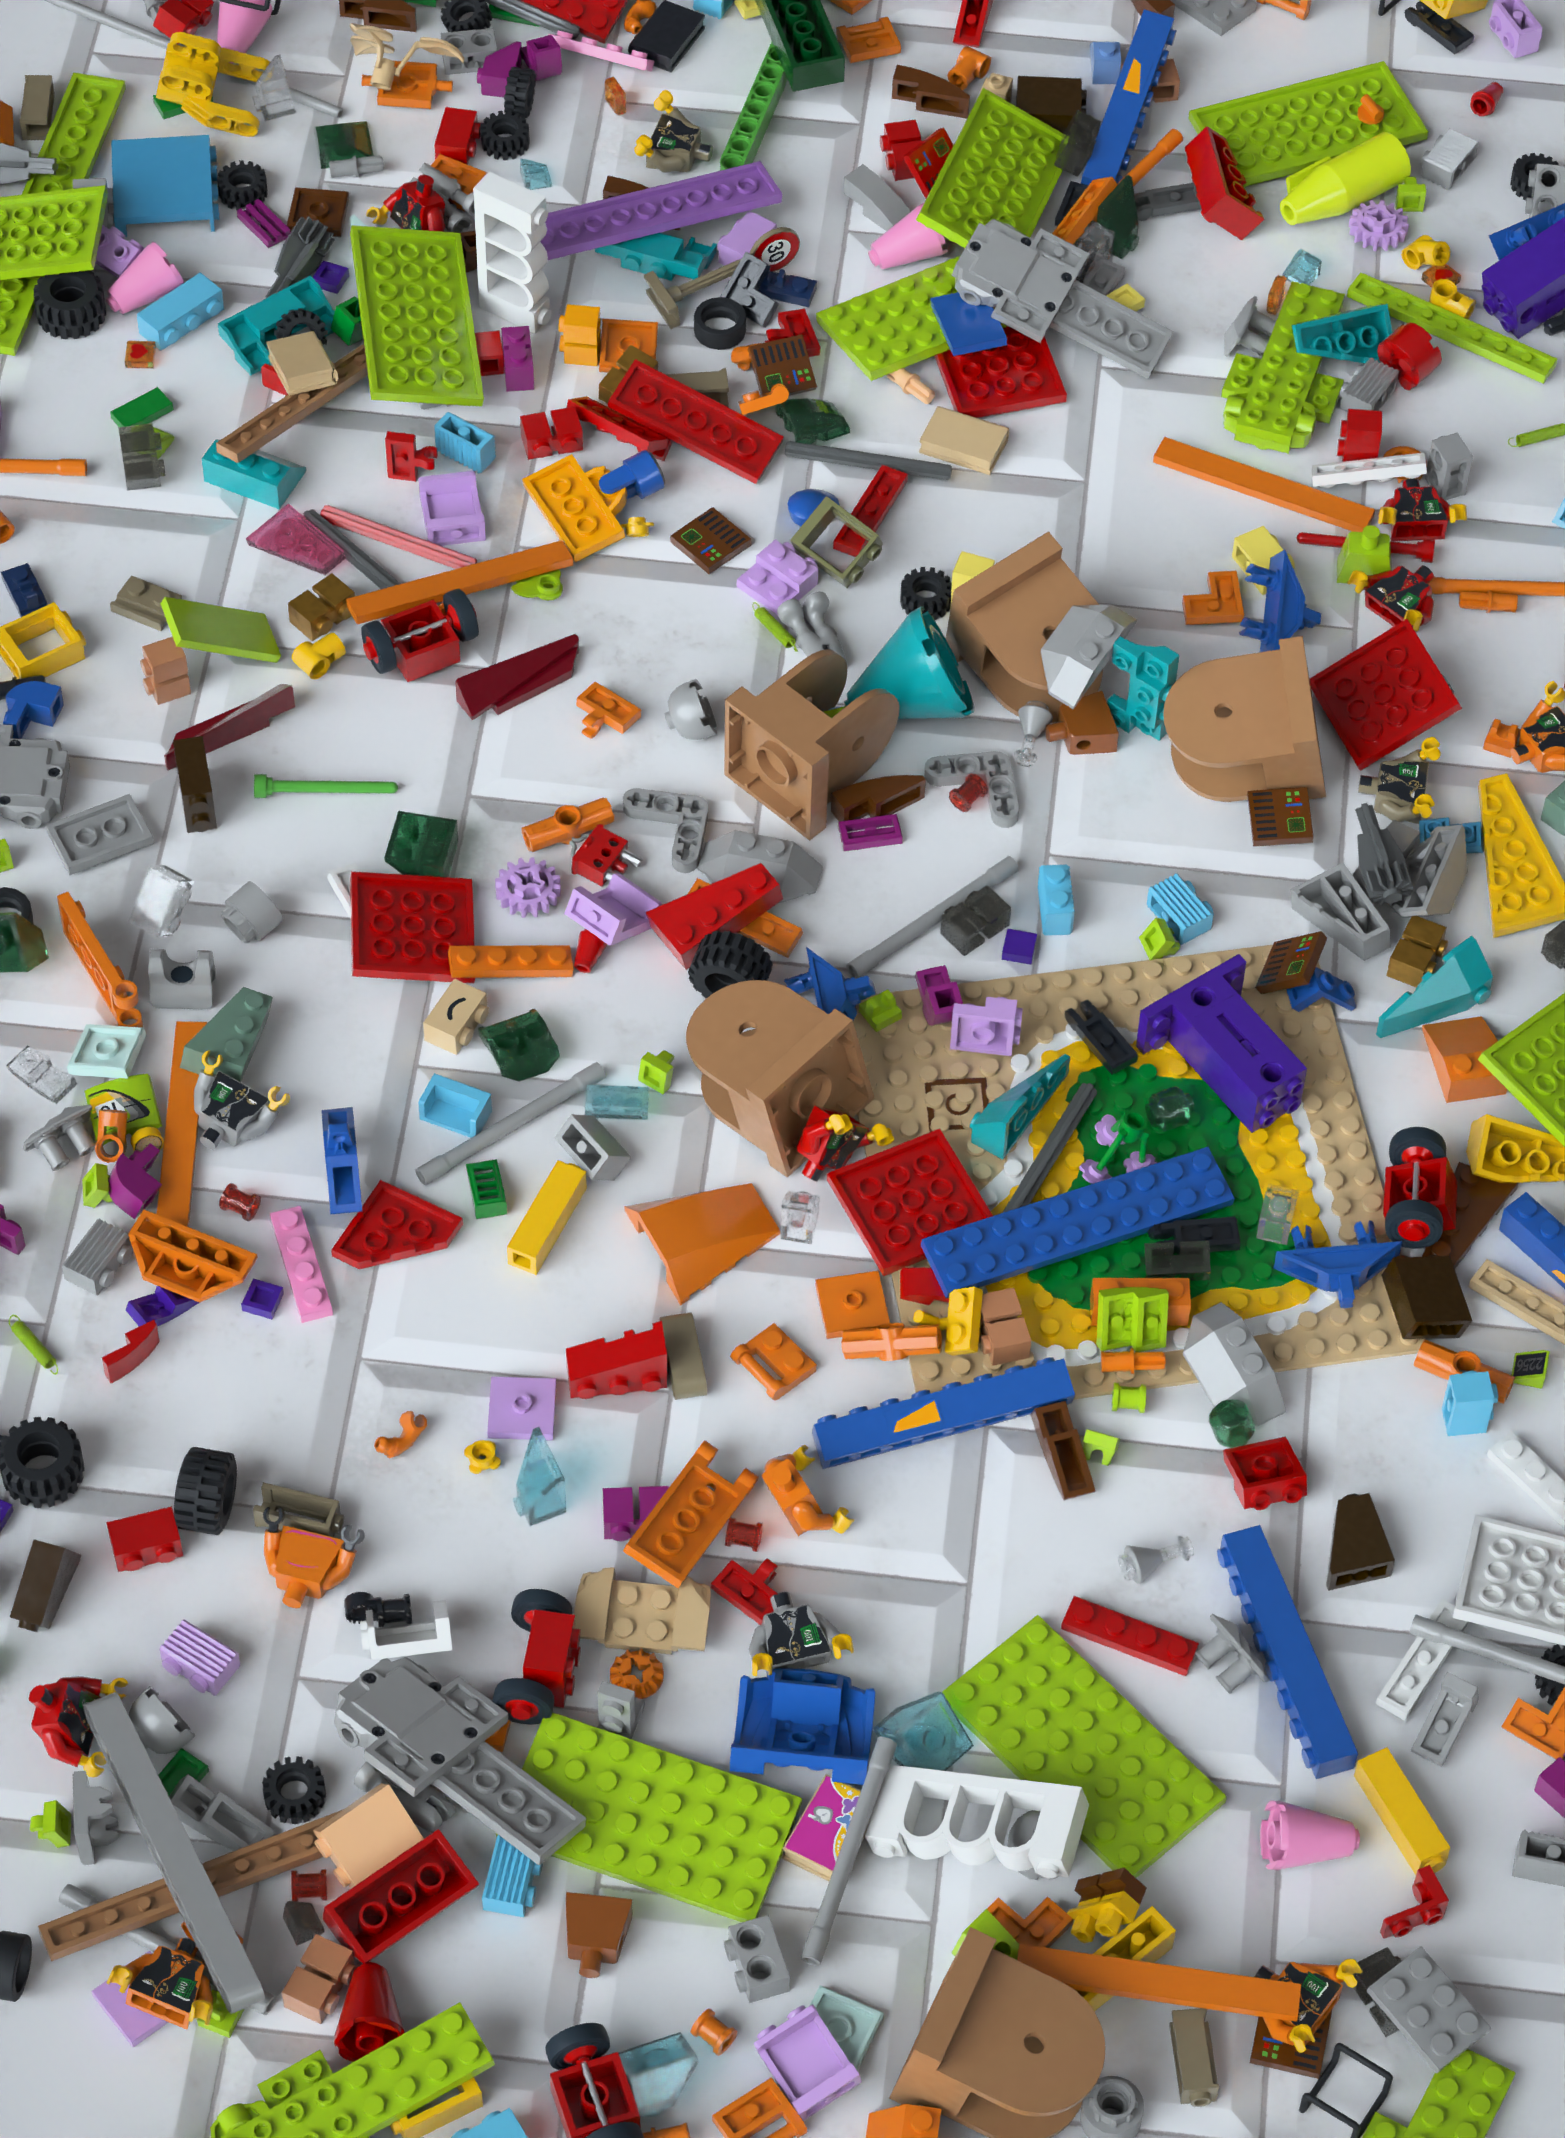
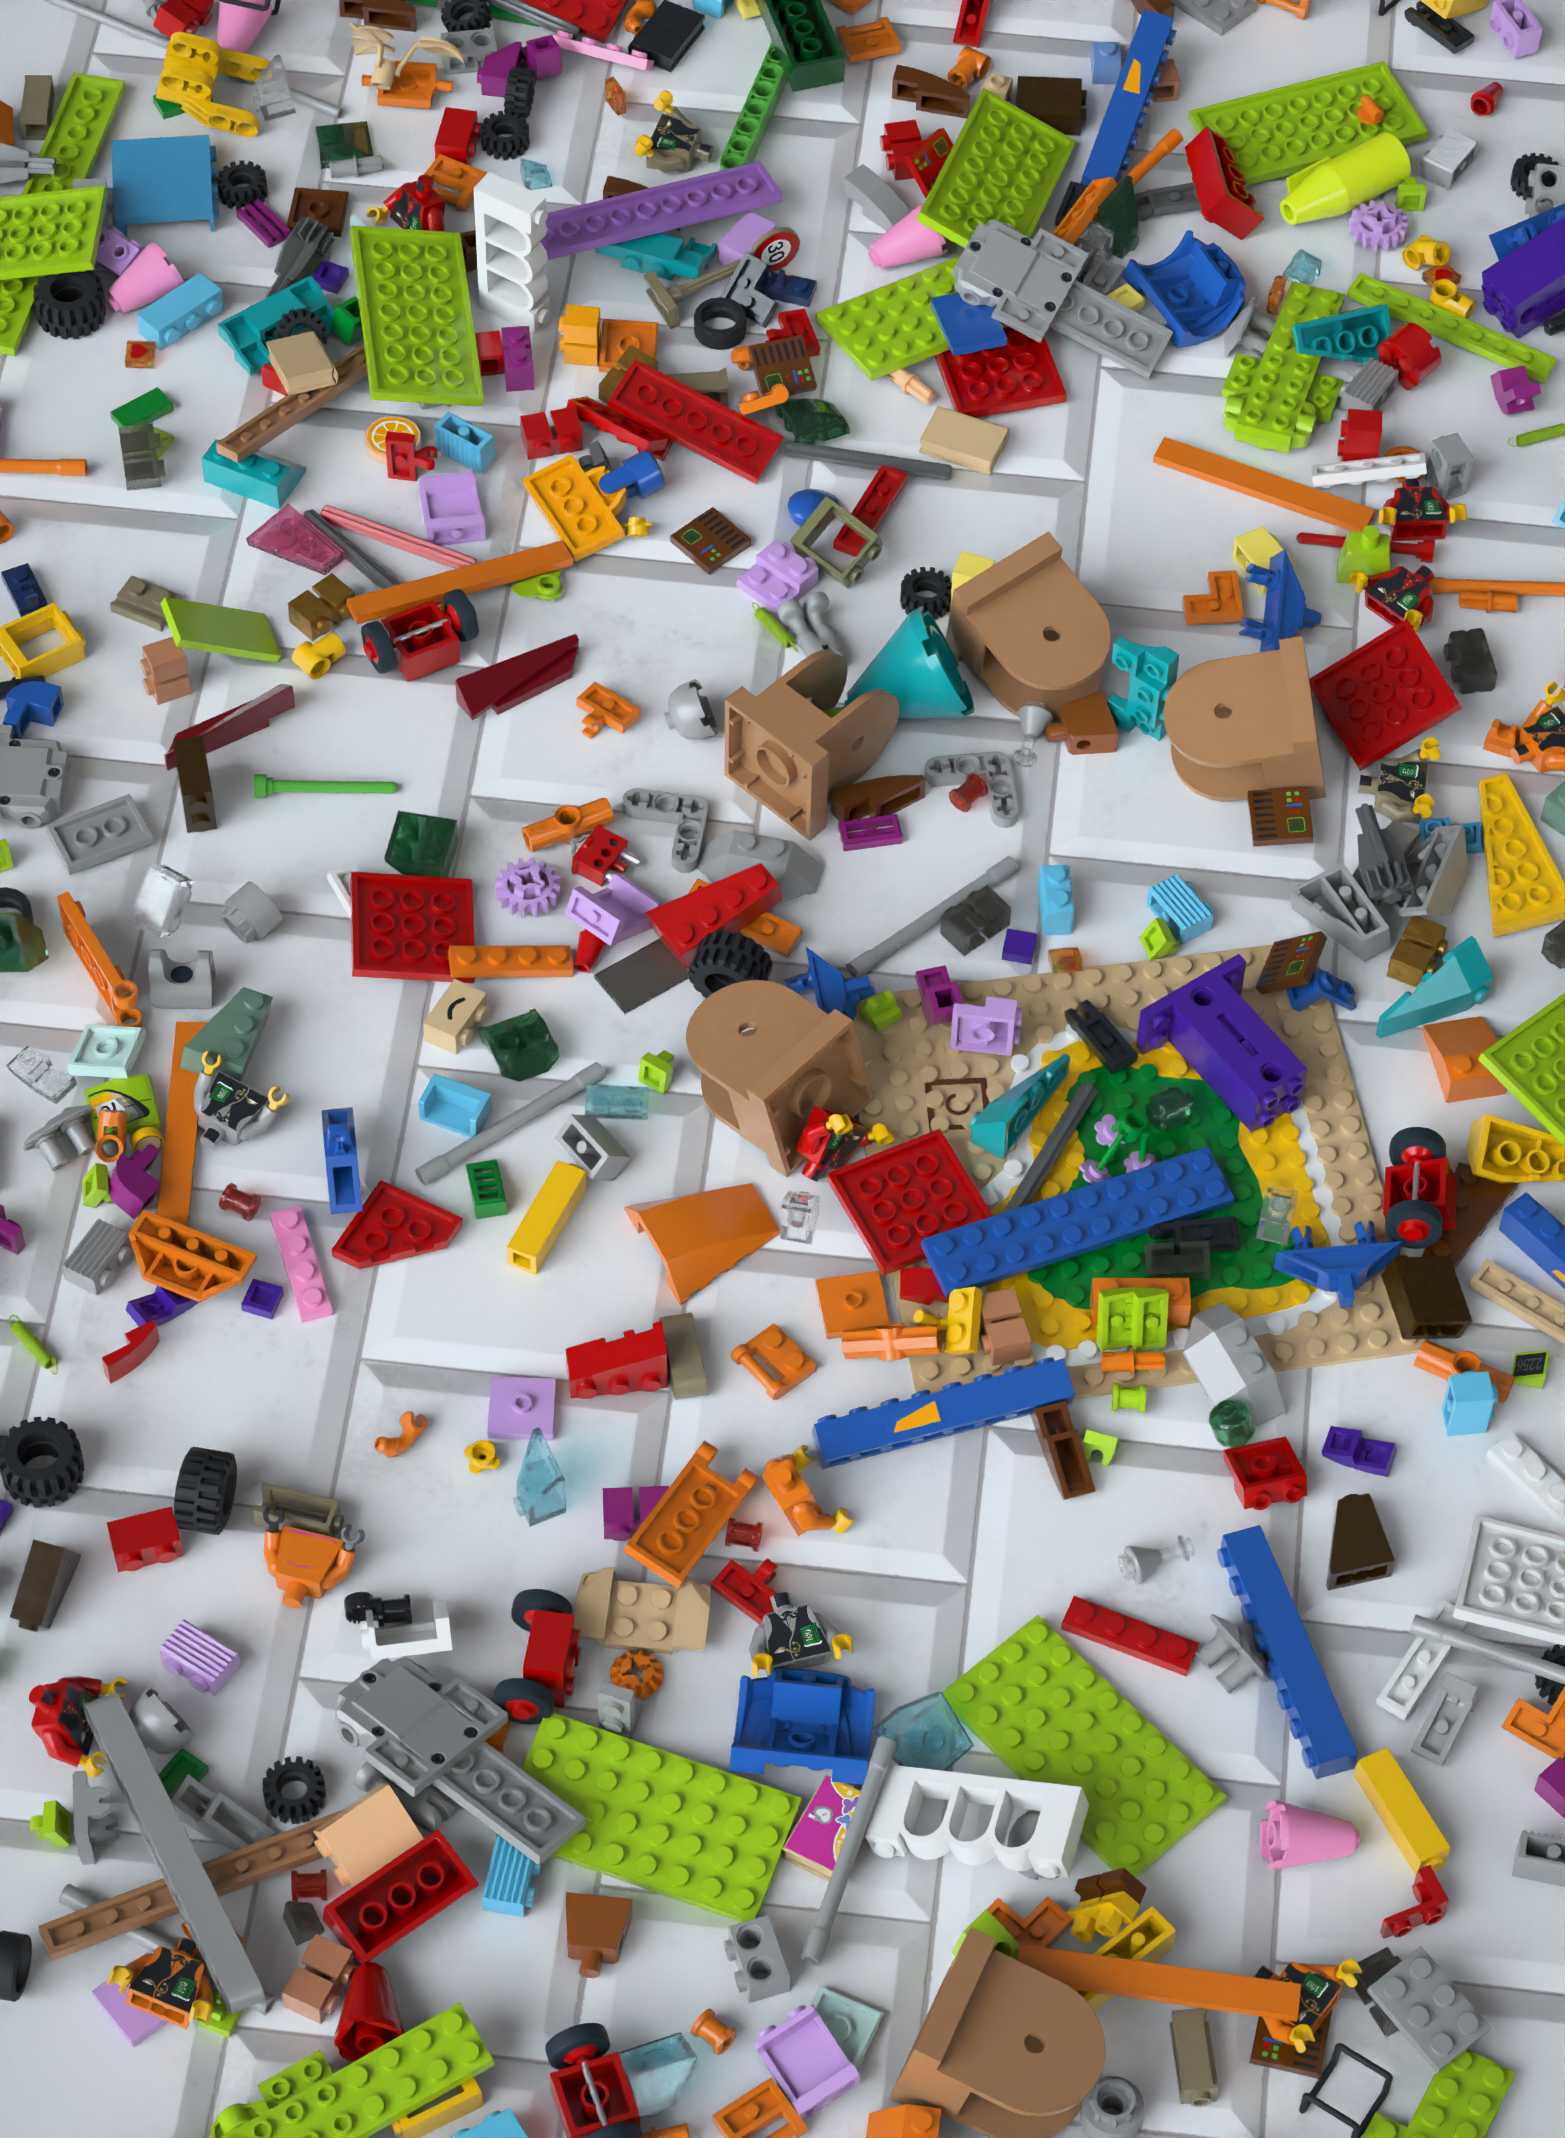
(377, 431): none -> tile
(451, 189): light grey piece -> none
(596, 459): none -> flat silver tile
(642, 976): none -> clear smoke piece
(1065, 960): none -> clear orange tile
(1077, 143): clear smoke piece -> none
(1082, 649): light grey wedge -> none
(1193, 290): none -> blue piece
(1354, 1451): none -> dark purple slope
(1470, 661): none -> clear smoke brick
(1514, 391): none -> magenta brick

